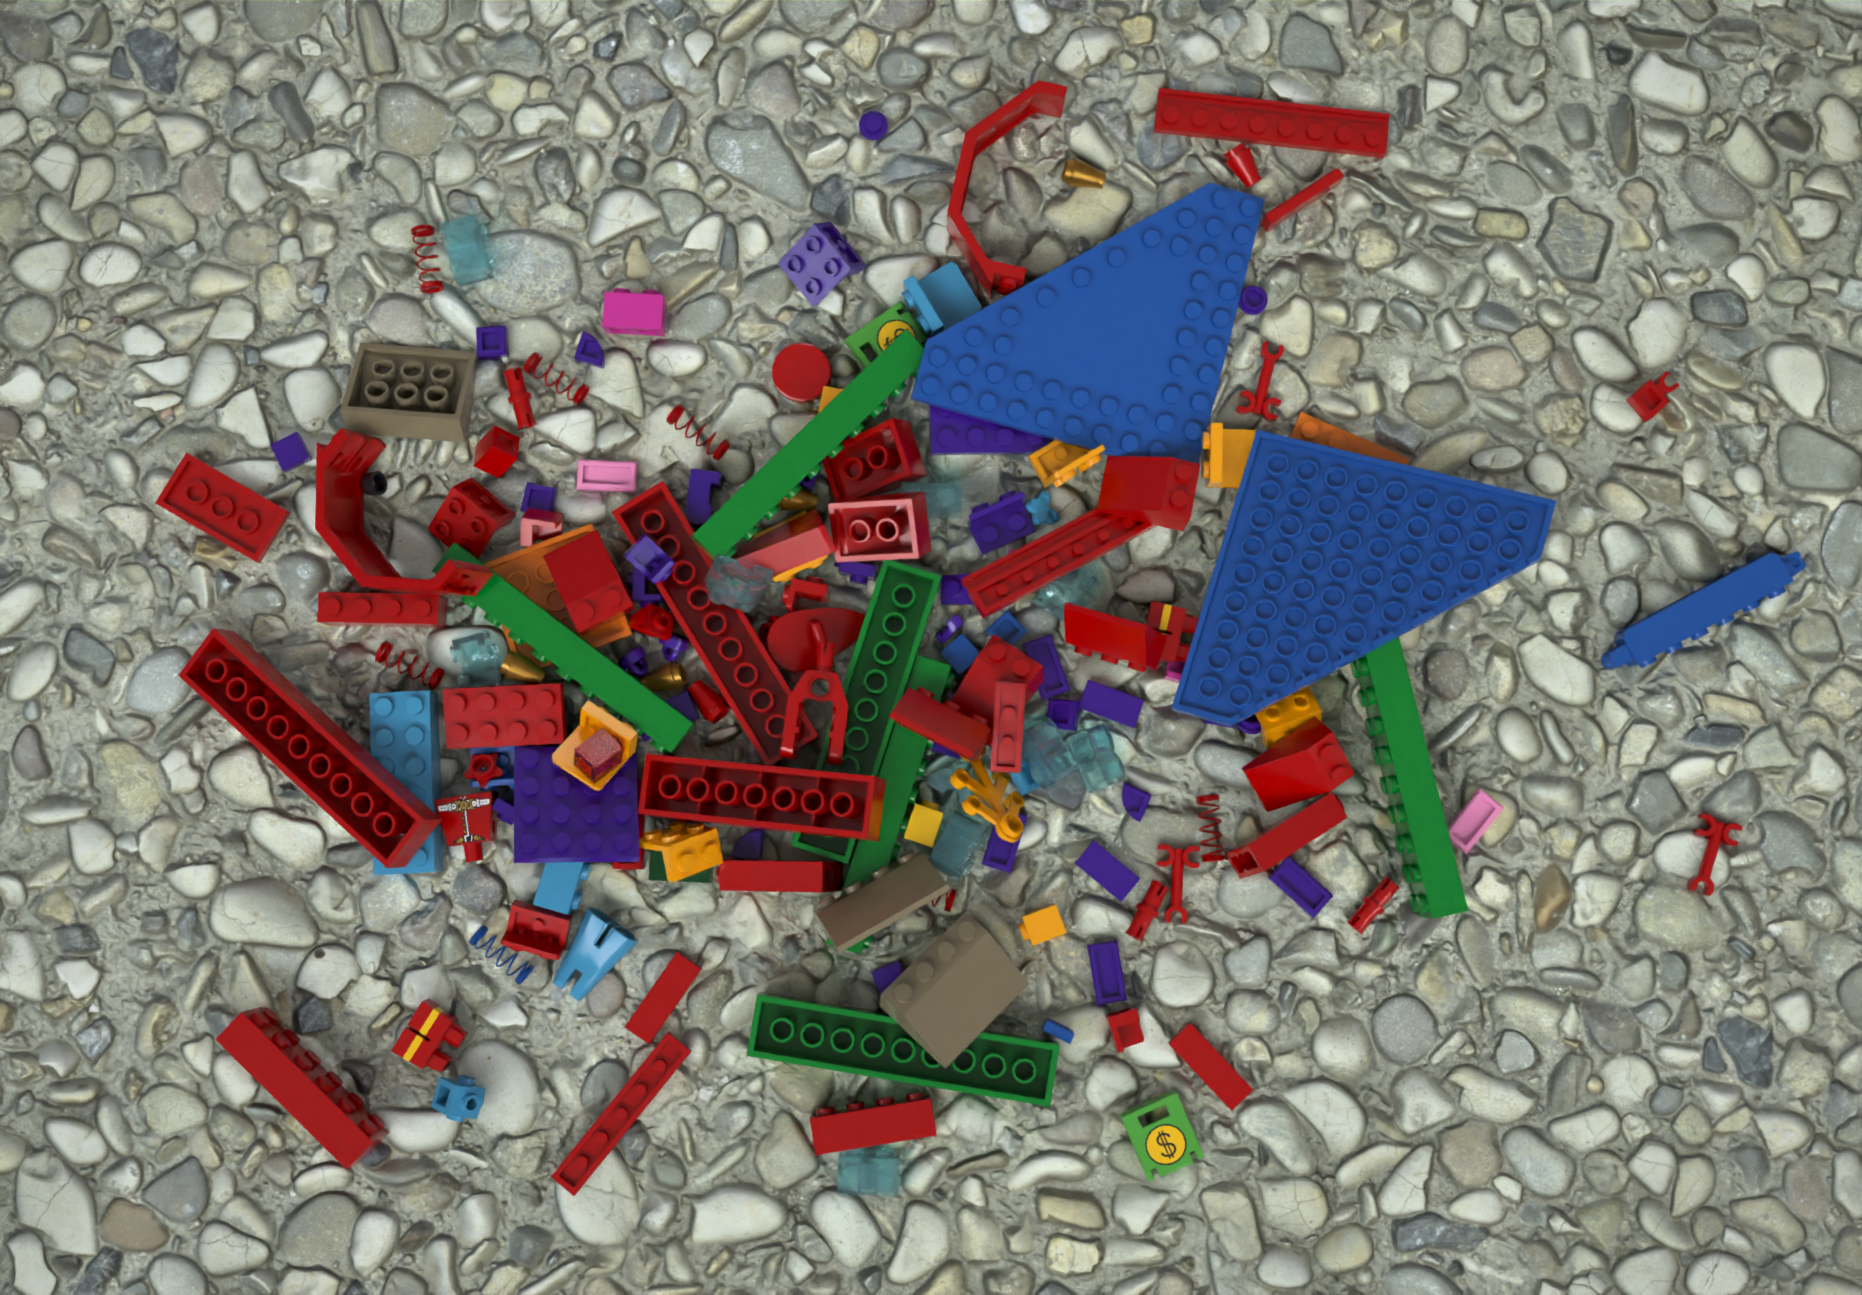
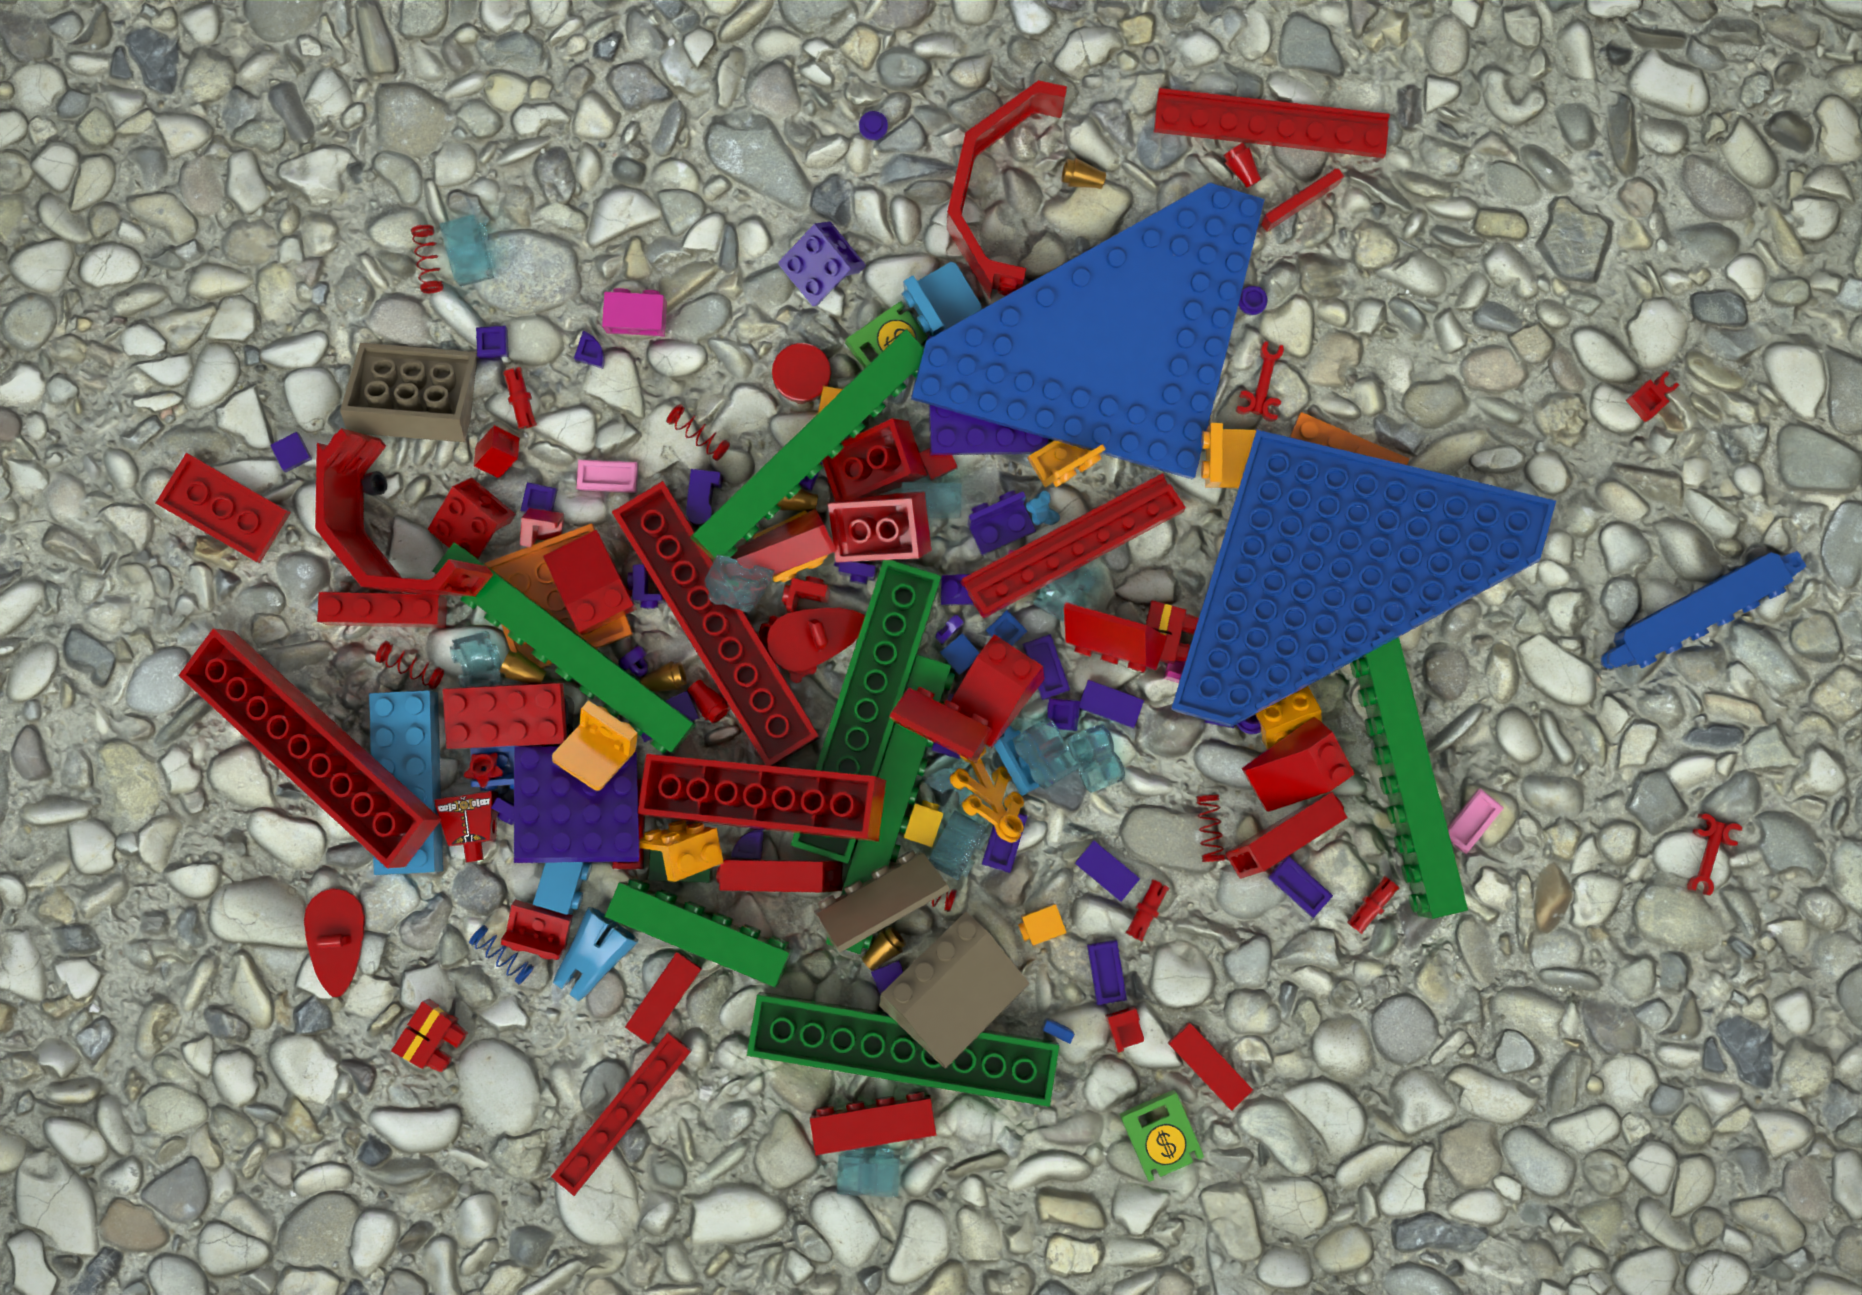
(303, 1085): red brick -> none
(334, 938): none -> red shield
(458, 1098): dark azure brick -> none
(582, 389): red piece -> none
(598, 755): clear red brick -> none
(650, 559): dark purple bracket -> none
(653, 622): red bracket -> none
(677, 643): dark purple tile -> none
(698, 932): none -> green brick
(802, 691): red piece -> none
(885, 947): none -> pearl gold cone
(937, 464): none -> red tile
(1008, 726): red tile -> none
(1134, 801): dark purple tile -> none
(1149, 489): red slope -> none
(1178, 859): red bar -> none

